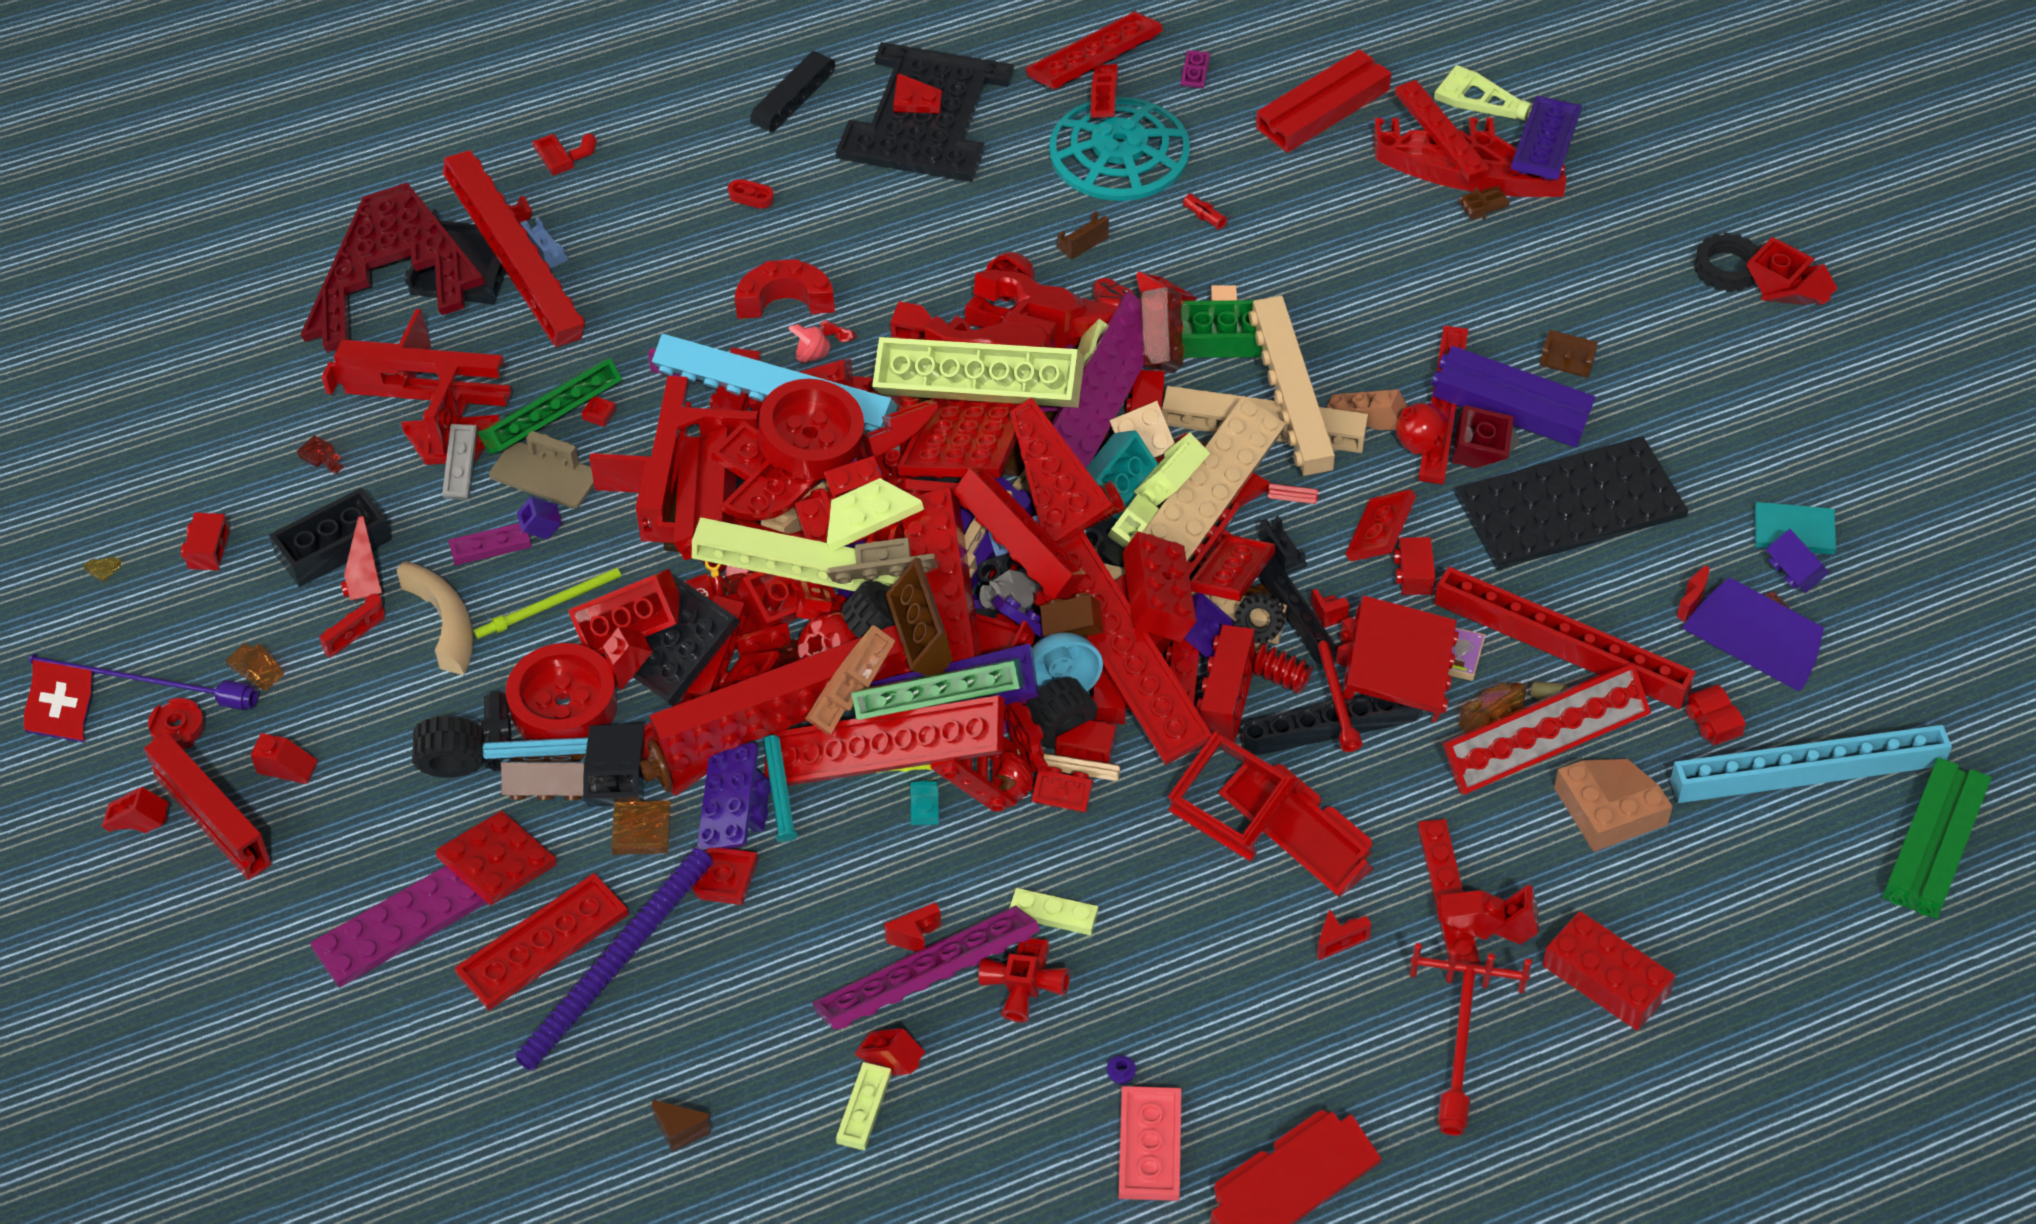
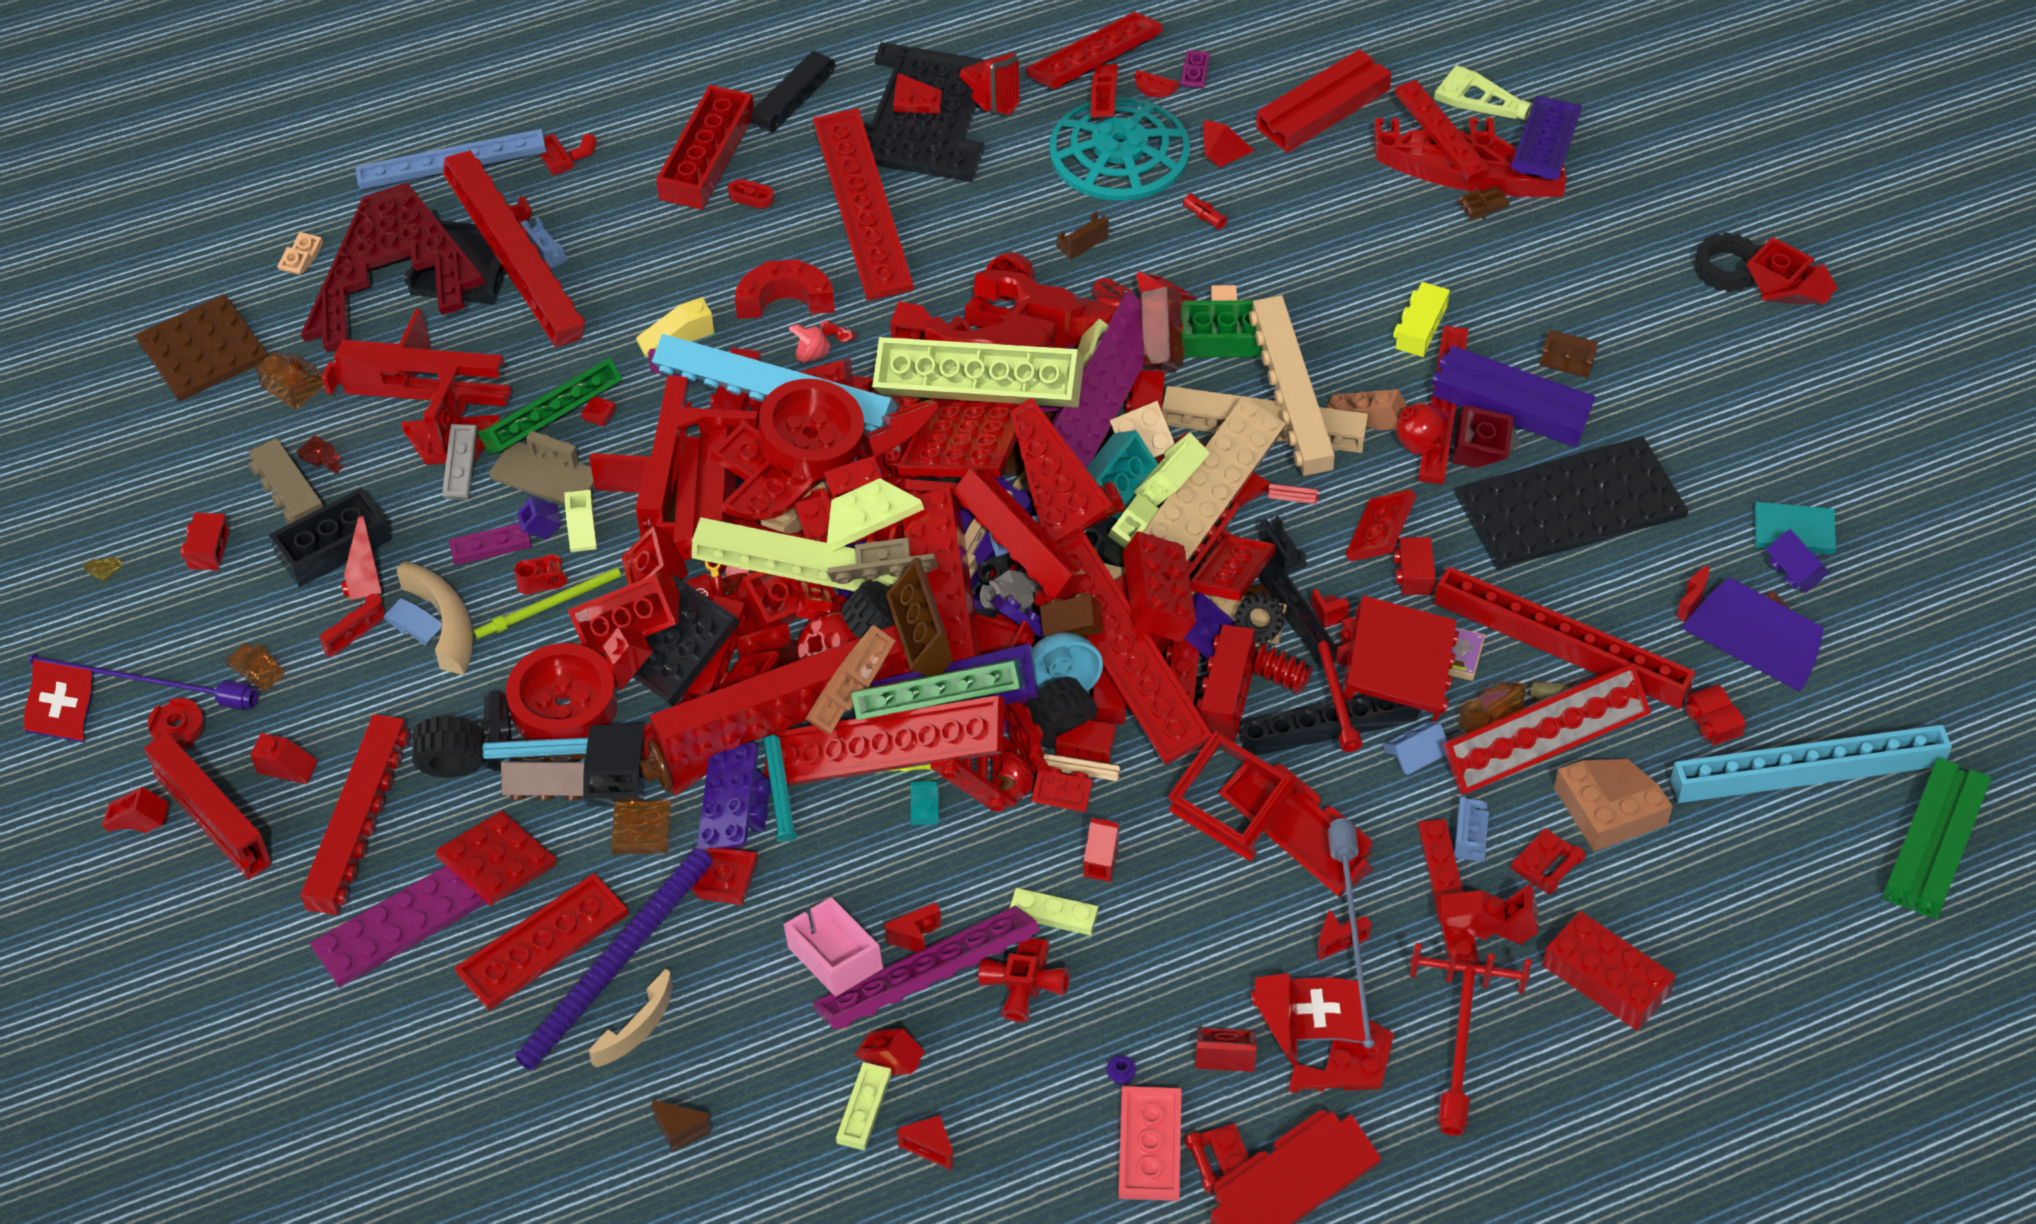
(201, 347): none -> reddish brown plate
(283, 480): none -> dark tan brick
(289, 378): none -> clear orange slope
(301, 255): none -> light nougat slope
(355, 815): none -> red brick
(414, 620): none -> medium blue slope
(433, 161): none -> medium blue plate
(538, 575): none -> red piece
(580, 520): none -> yellowish green slope
(612, 1046): none -> tan slope
(652, 555): none -> red slope
(687, 322): none -> light yellow slope
(705, 147): none -> red brick
(839, 949): none -> bright pink piece
(863, 204): none -> red plate
(928, 1141): none -> red slope
(995, 83): none -> red piece
(1101, 849): none -> slope
(1155, 85): none -> red tile
(1223, 144): none -> red slope
(1226, 1049): none -> red slope
(1226, 1148): none -> red plate
(1278, 1005): none -> red slope
(1328, 1005): none -> flag
(1348, 1065): none -> red wing
(1417, 746): none -> medium blue panel
(1421, 319): none -> neon yellow brick
(1471, 830): none -> medium blue hinge
(1541, 856): none -> red plate

